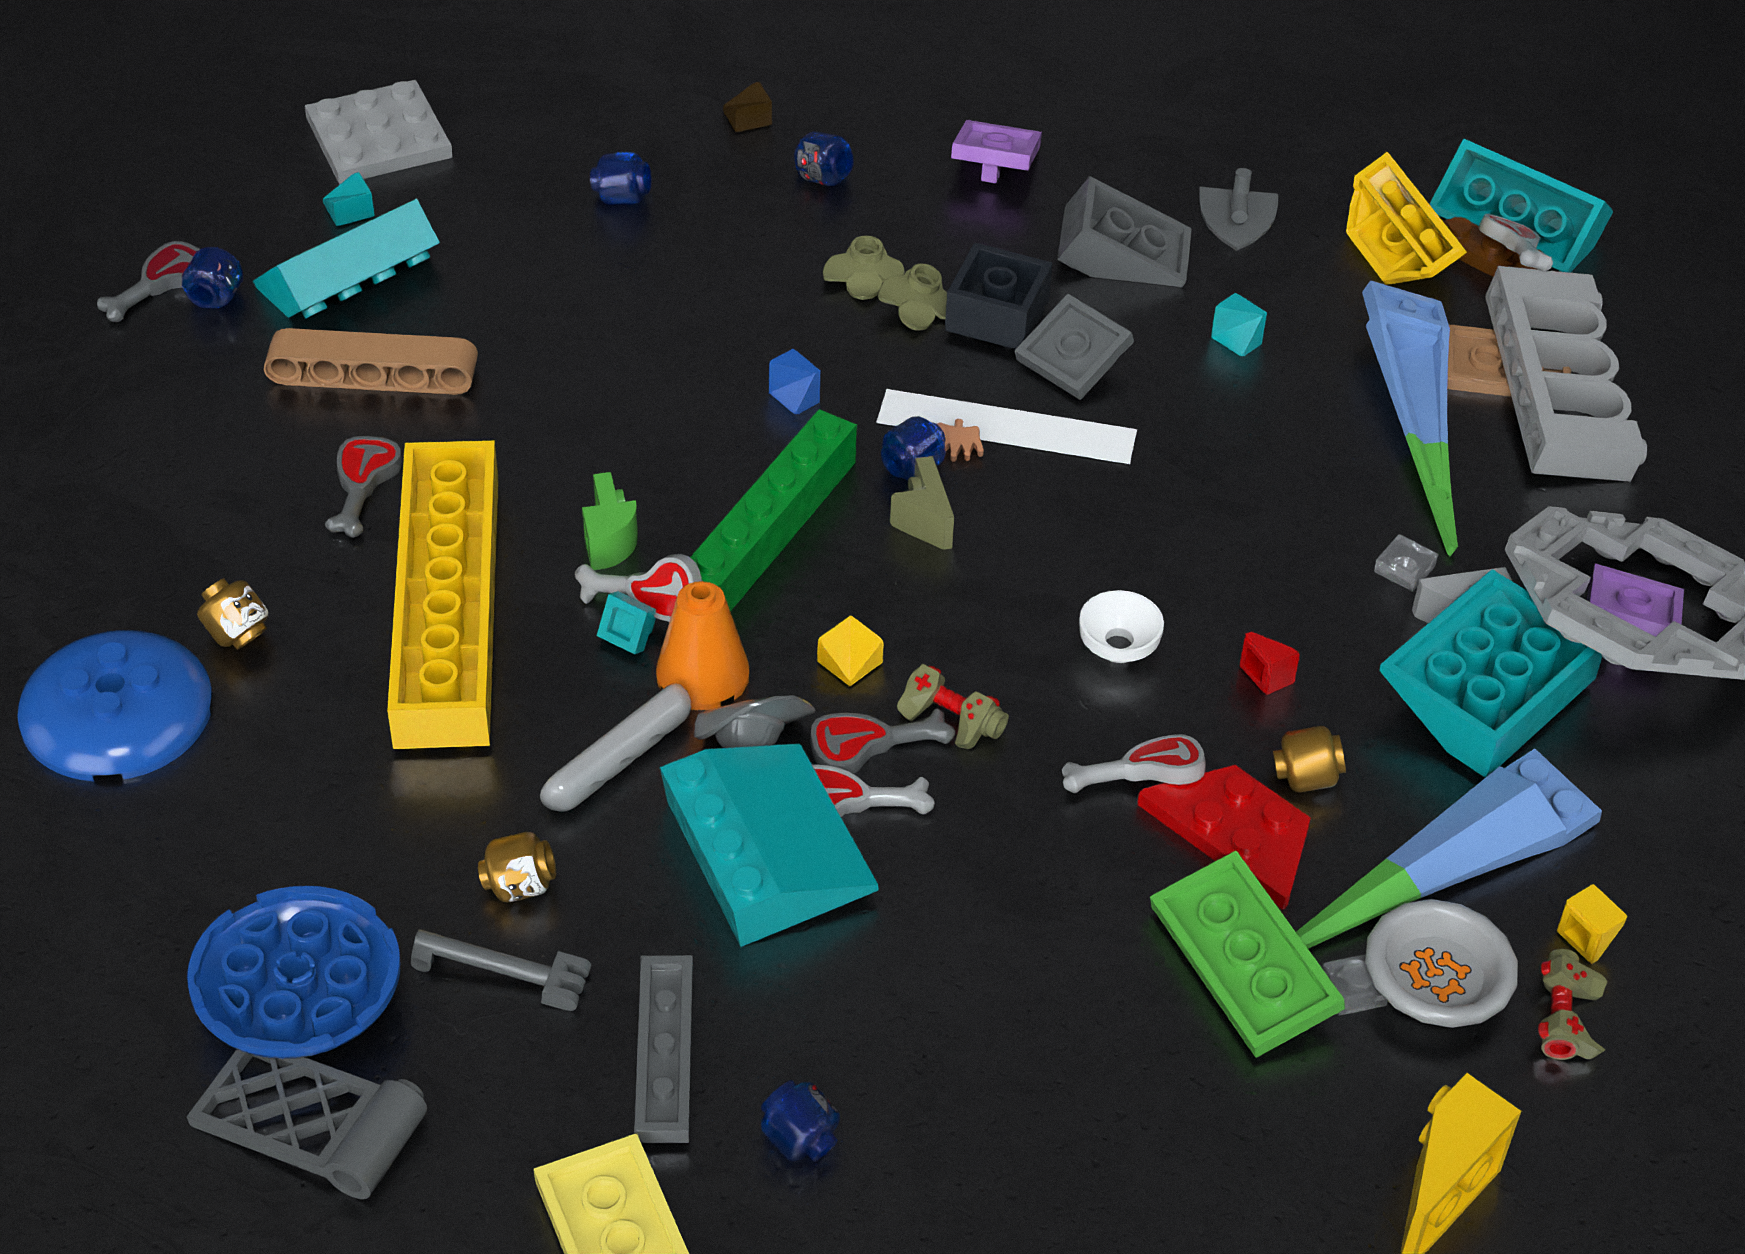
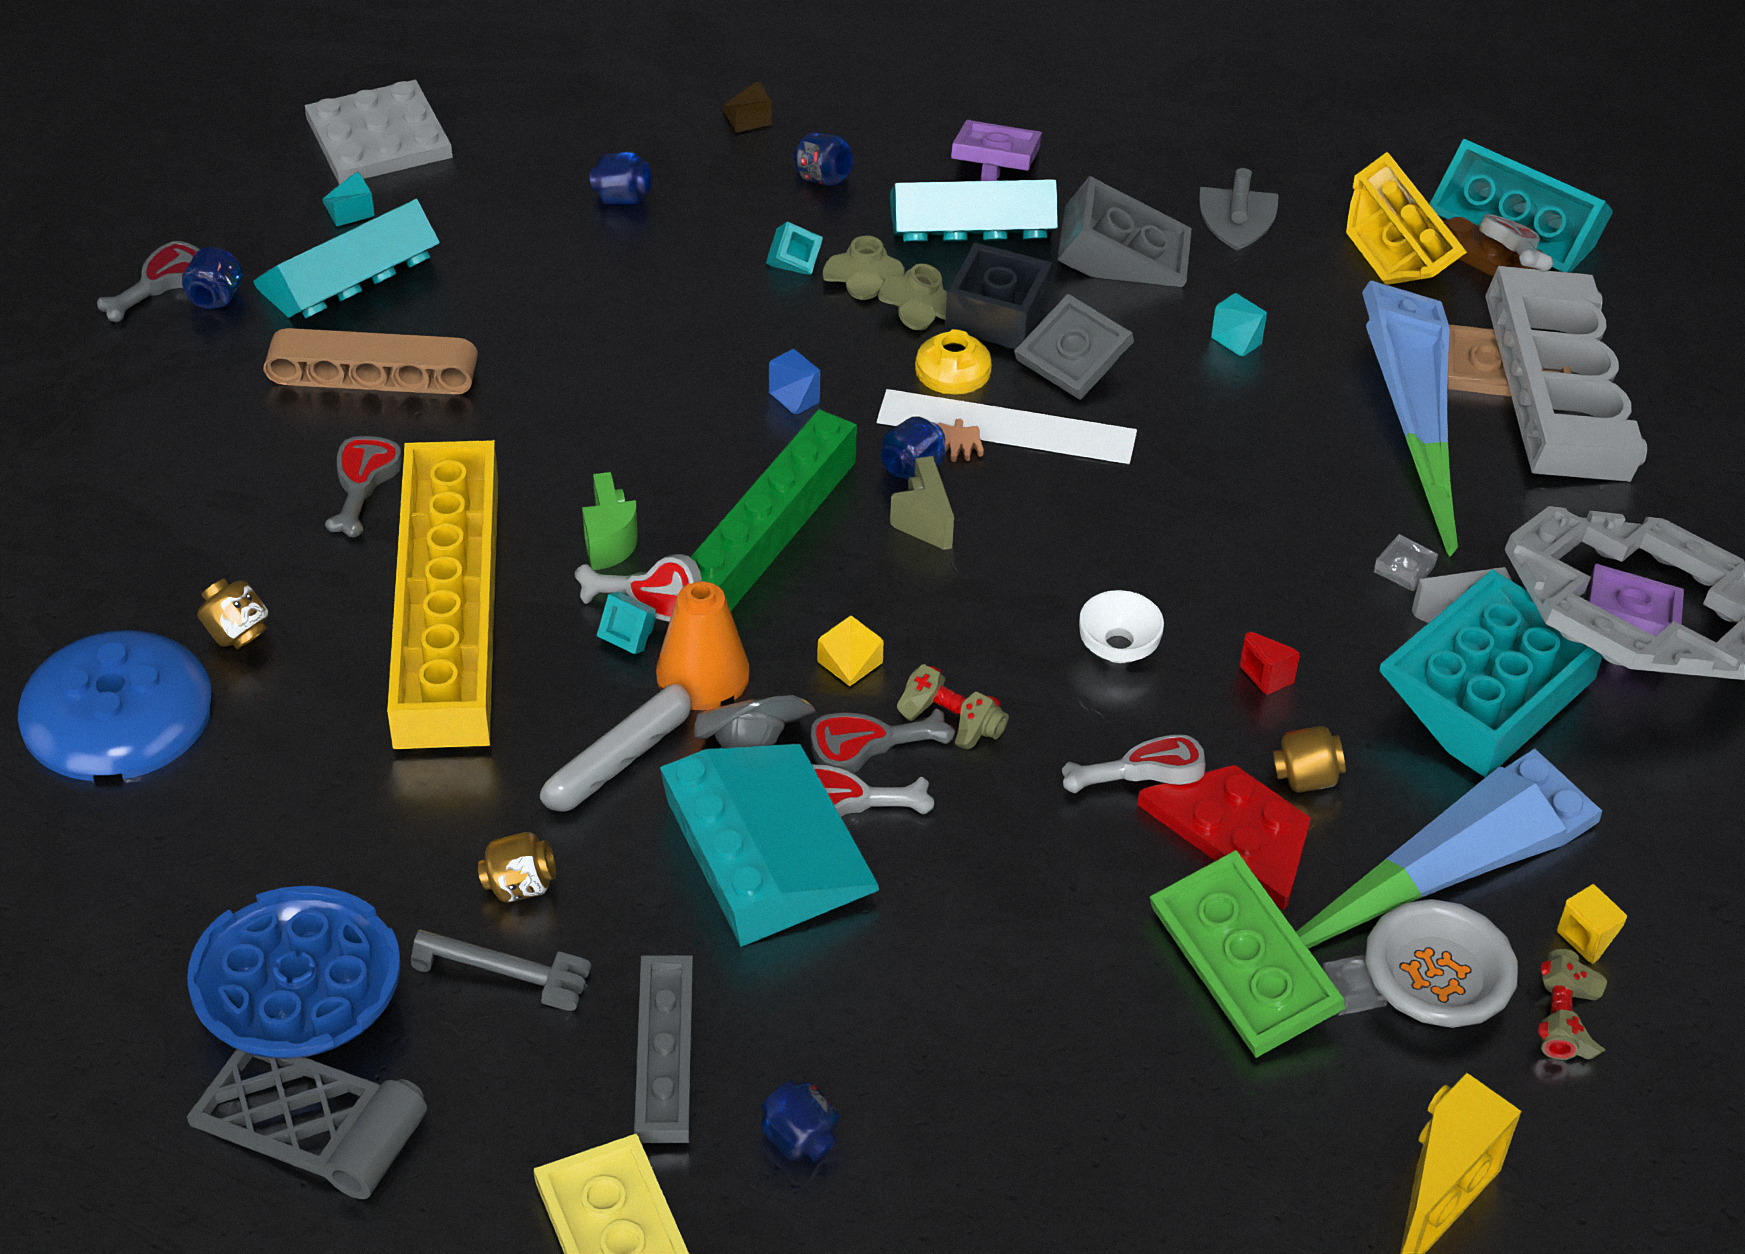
(794, 249): none -> teal slope
(953, 371): none -> yellow piece
(974, 208): none -> slope

